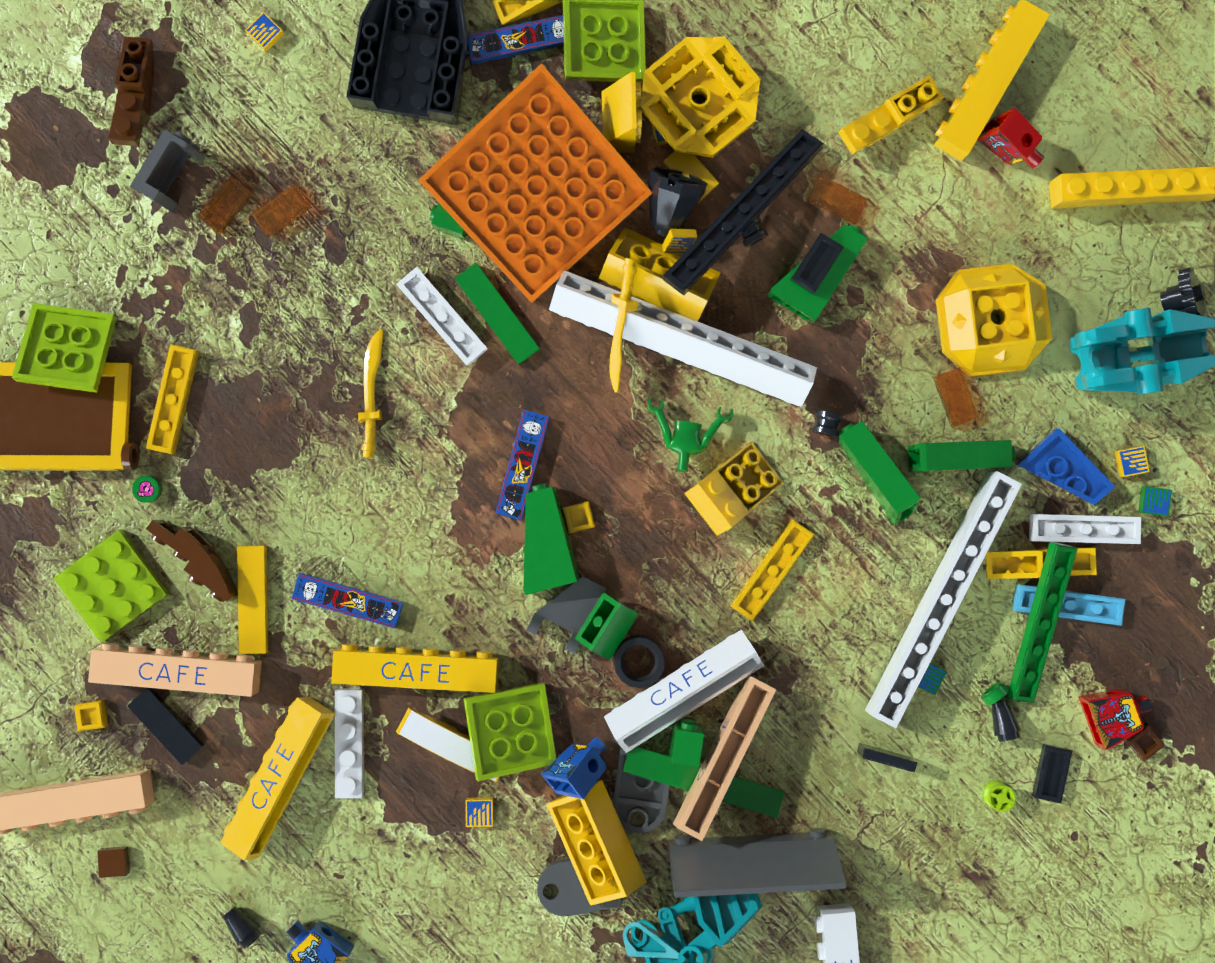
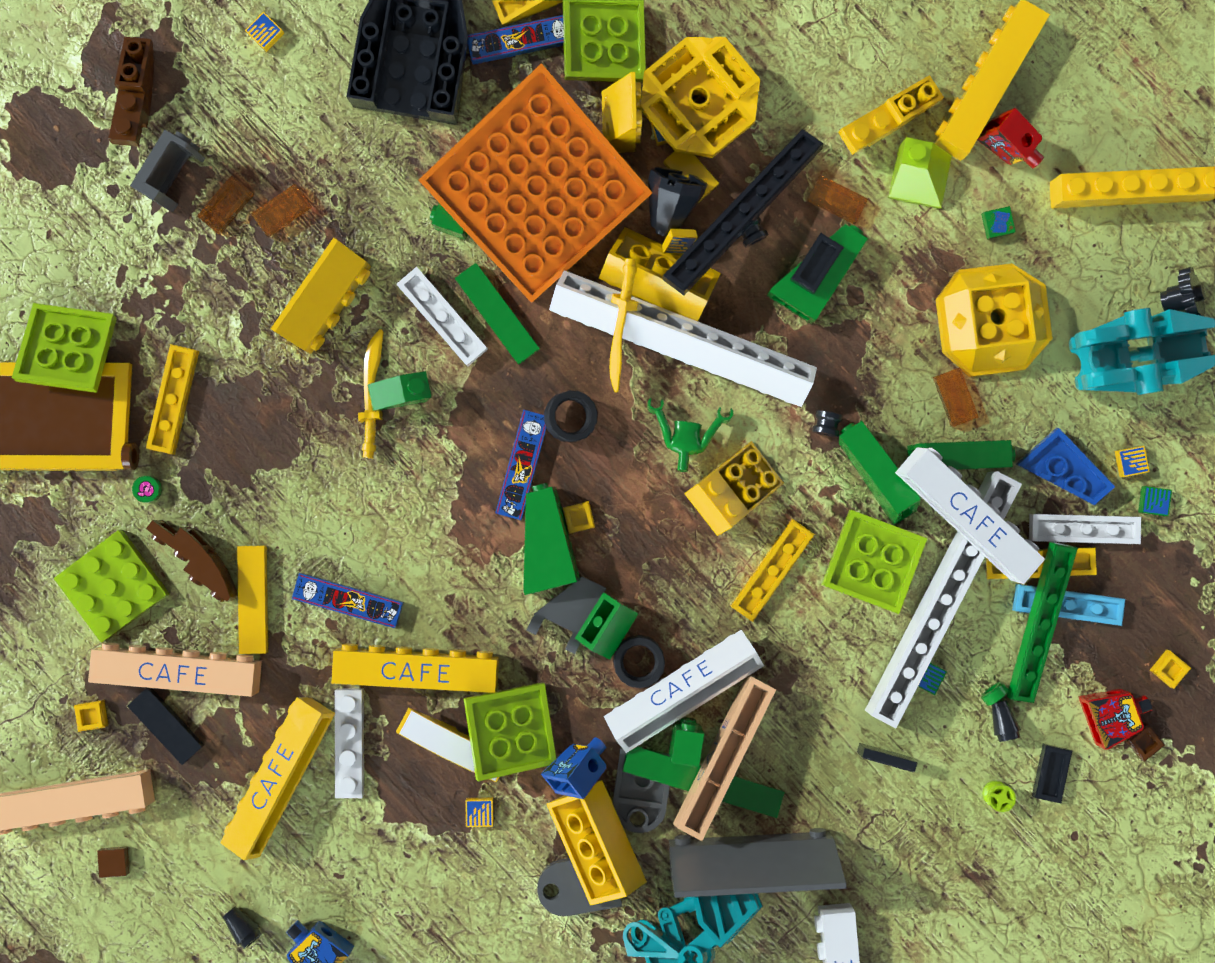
(322, 297): none -> yellow slope
(399, 391): none -> slope
(586, 403): none -> black tyre
(874, 561): none -> lime plate
(920, 173): none -> lime slope
(970, 515): none -> white brick
(998, 222): none -> green tile
(1170, 669): none -> yellow tile

